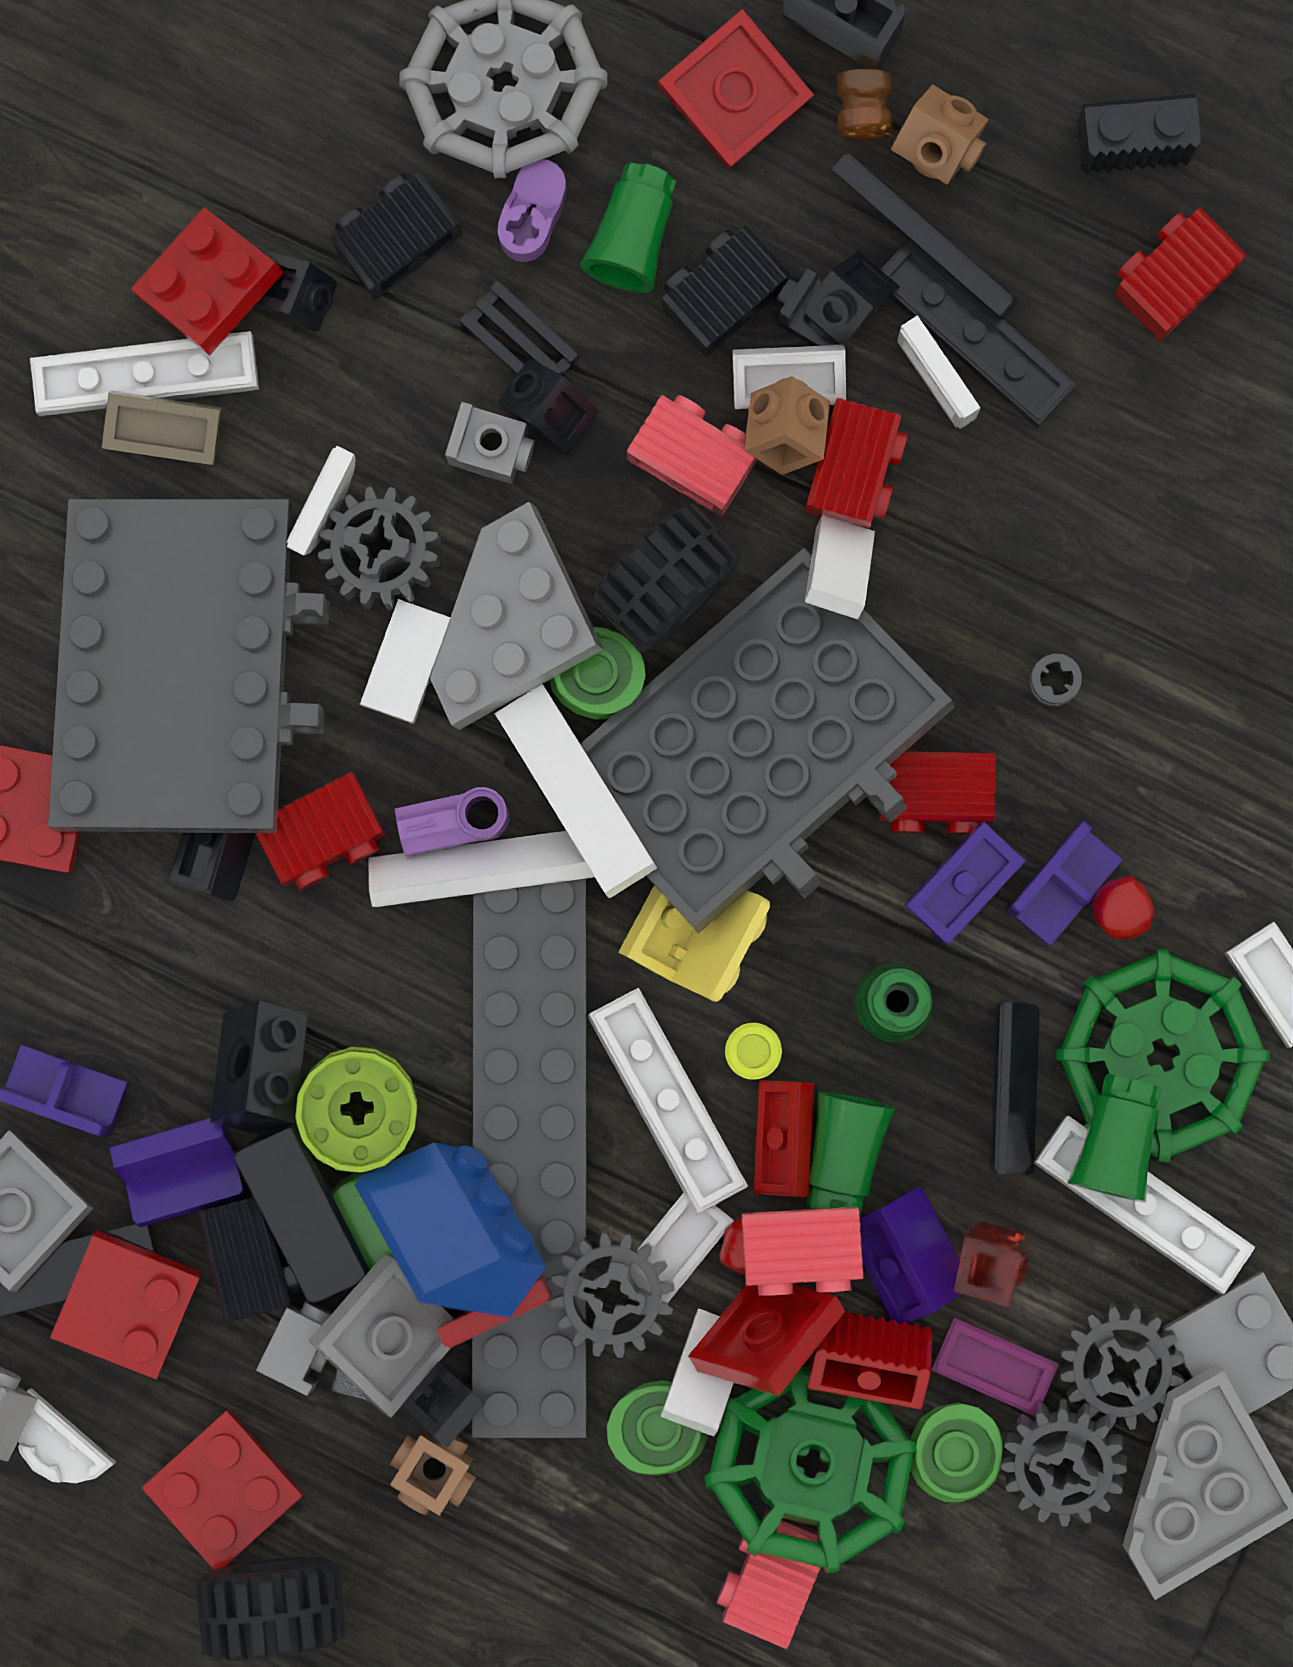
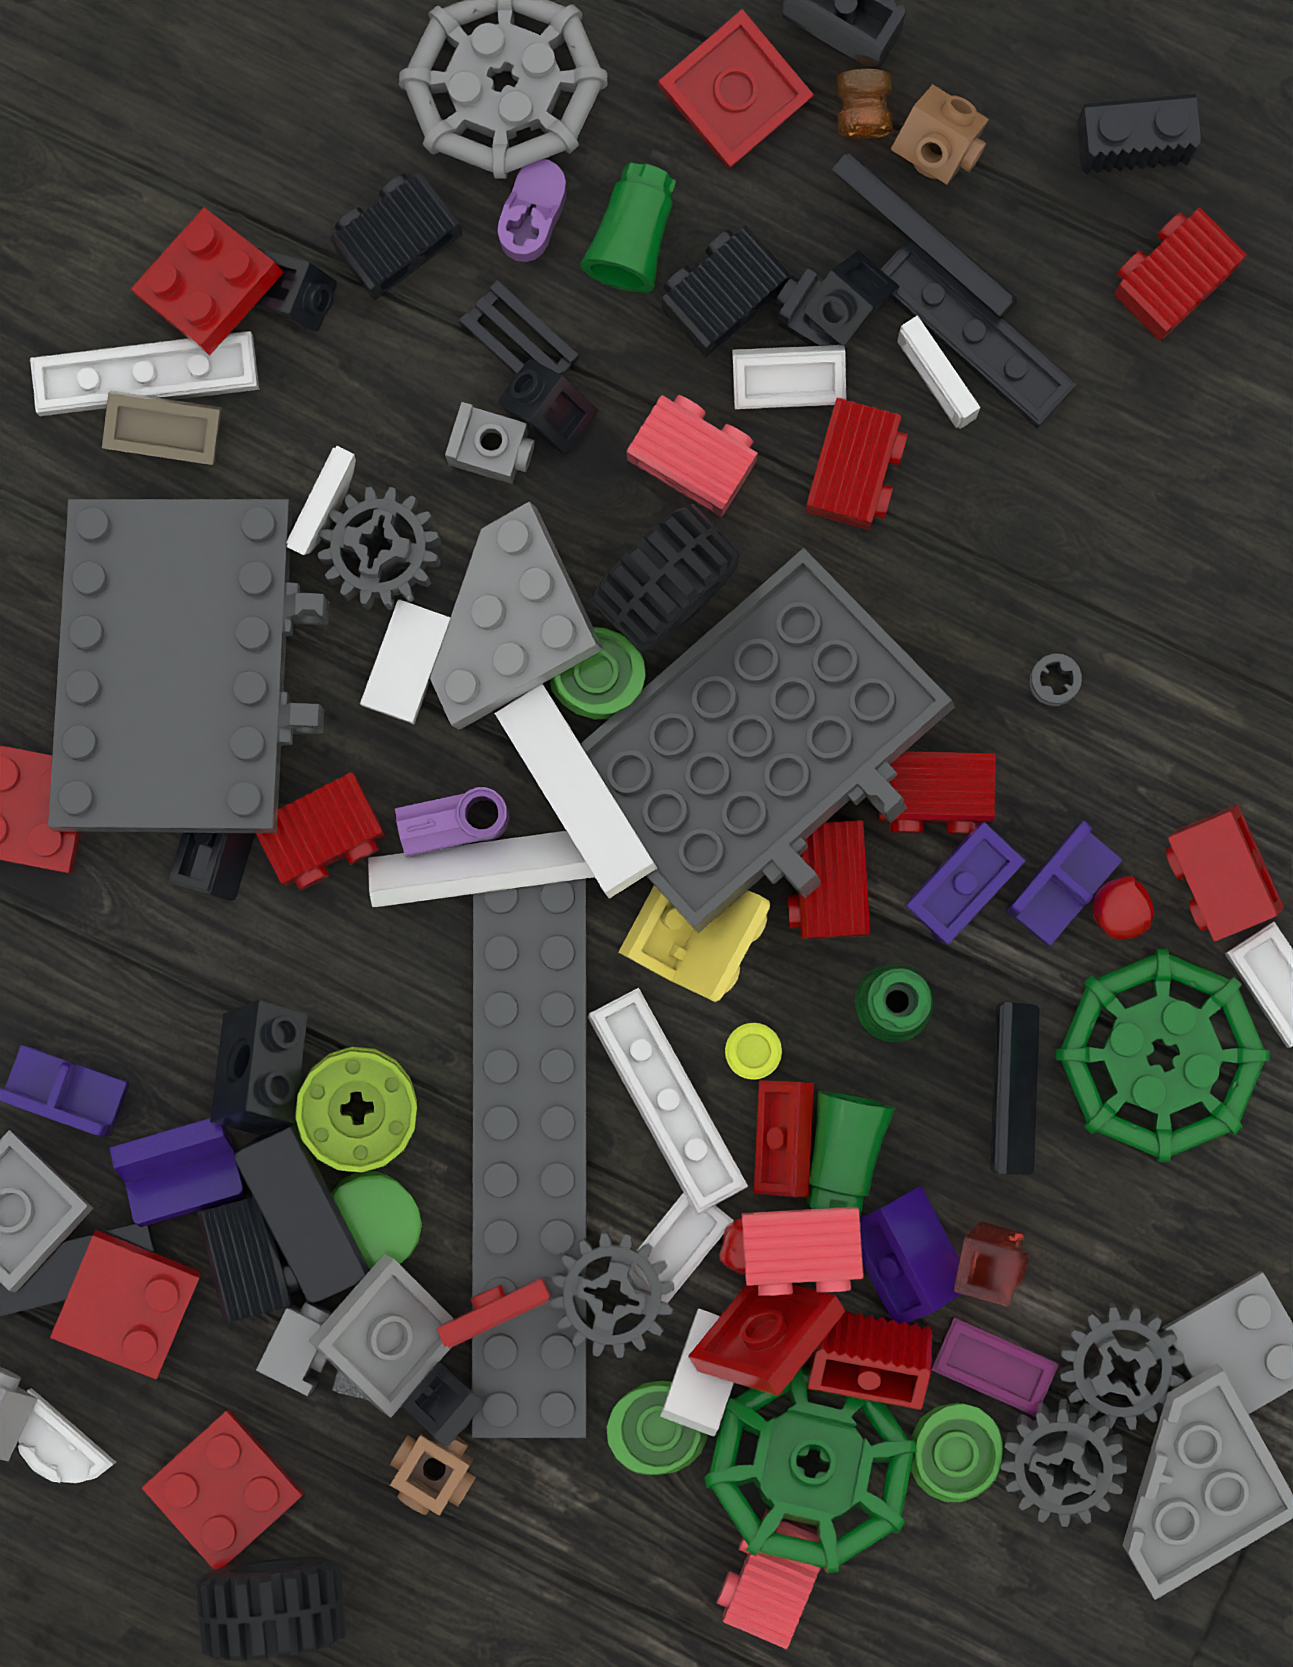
(452, 1230): blue slope -> none
(787, 425): medium nougat brick -> none
(840, 566): white tile -> none
(841, 902): none -> red brick
(1119, 1140): green plant -> none
(1165, 1220): white tile -> none
(1223, 873): none -> red brick

